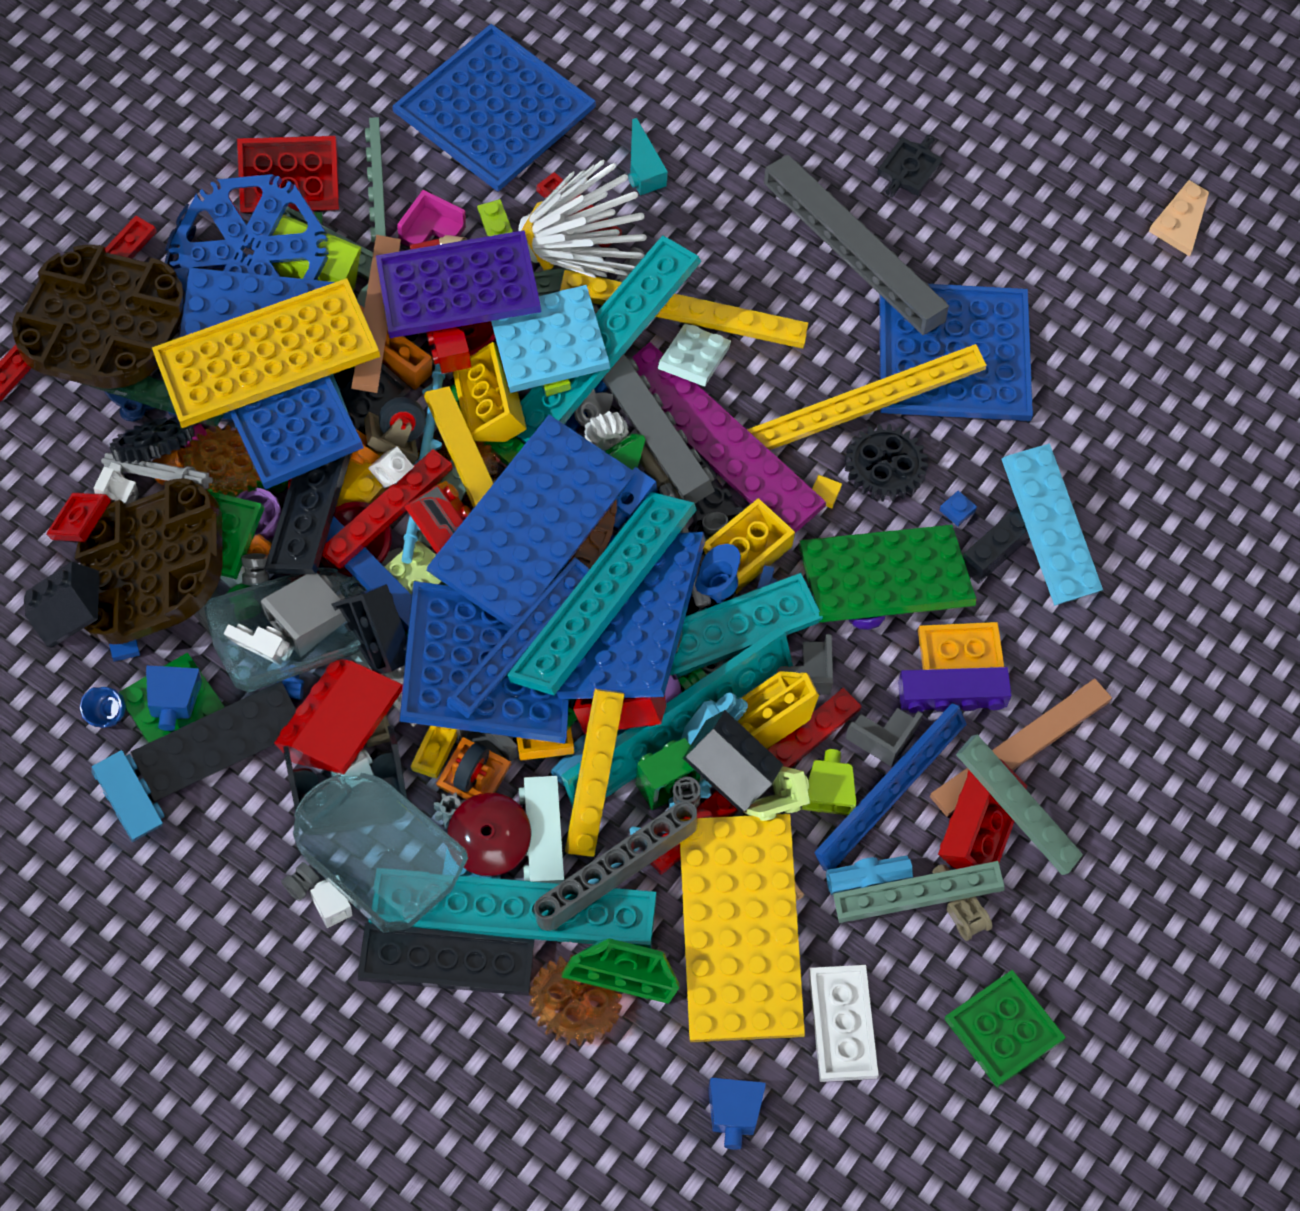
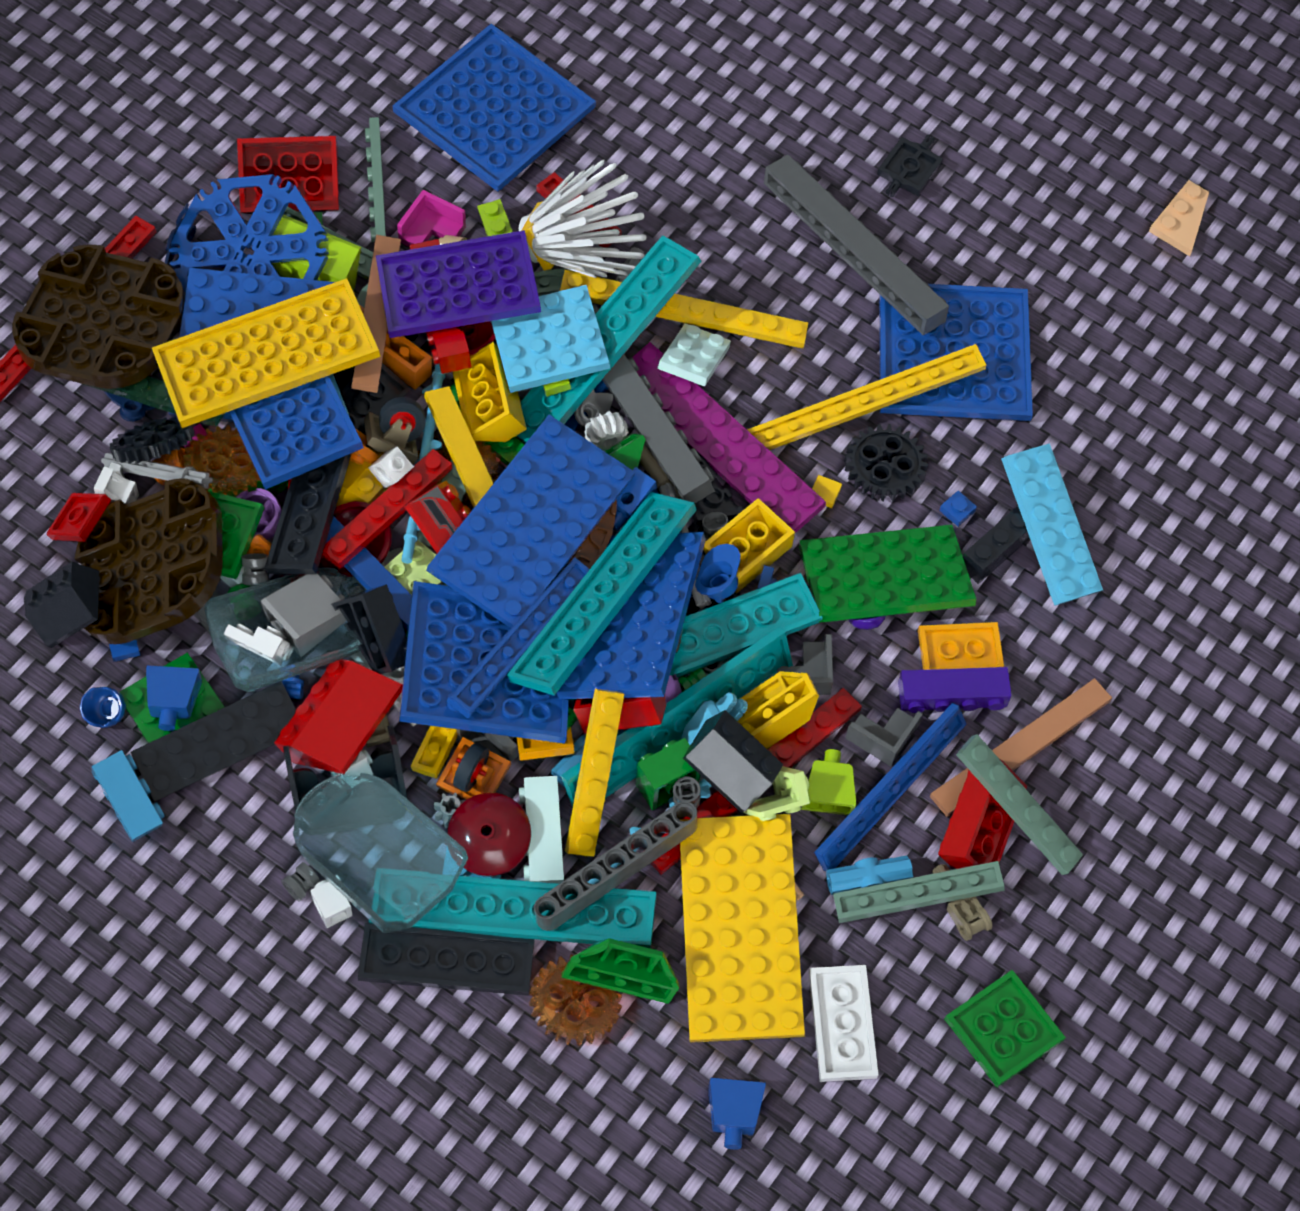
(646, 167): teal slope -> none

